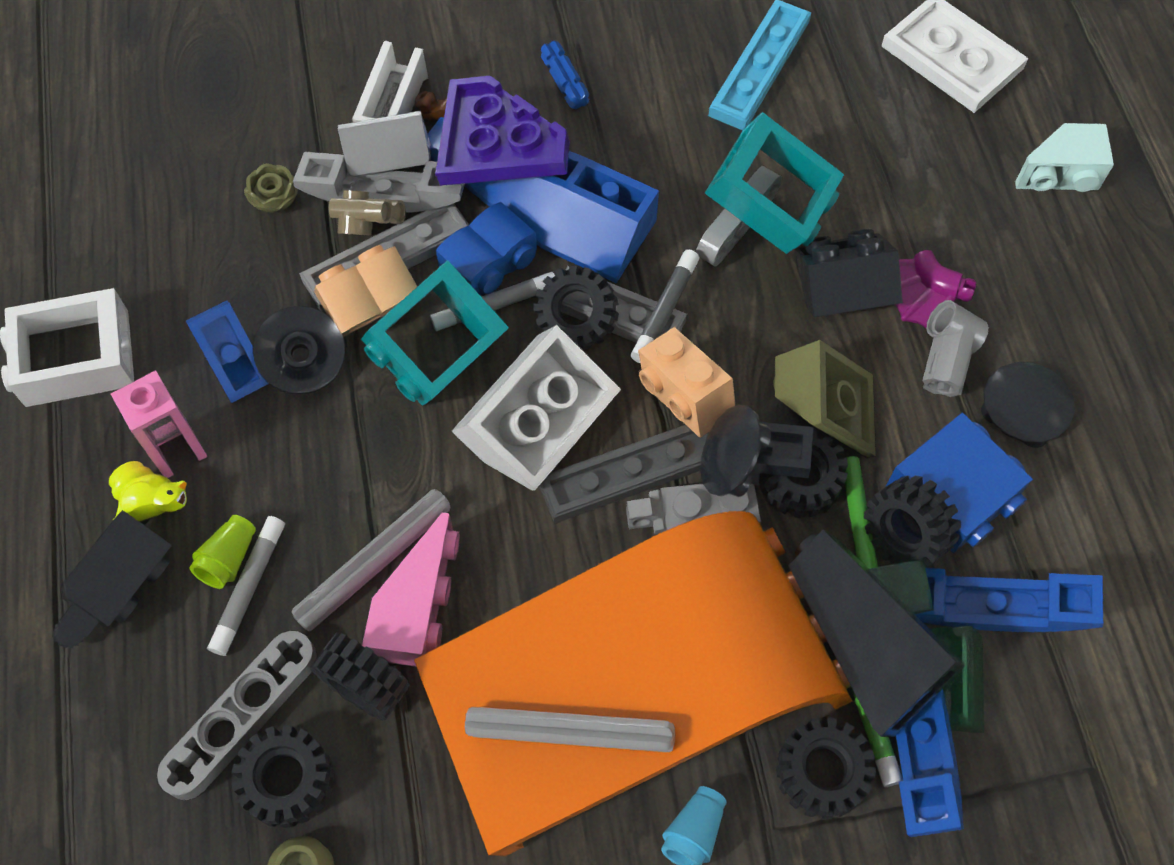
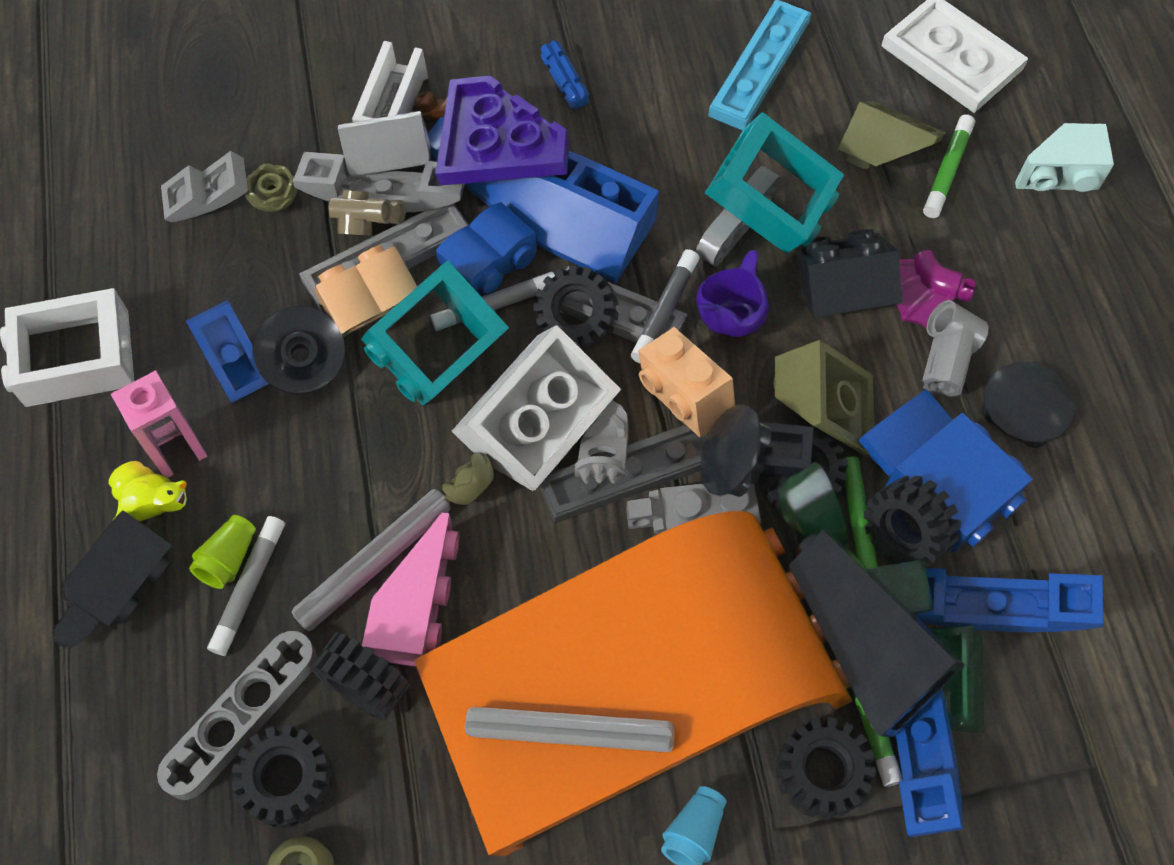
(198, 192): none -> light grey slope
(469, 480): none -> olive plate
(609, 435): none -> light grey piece
(734, 300): none -> dark purple hair
(811, 505): none -> clear green slope
(884, 134): none -> olive slope
(905, 431): none -> blue slope
(949, 166): none -> bright green bar

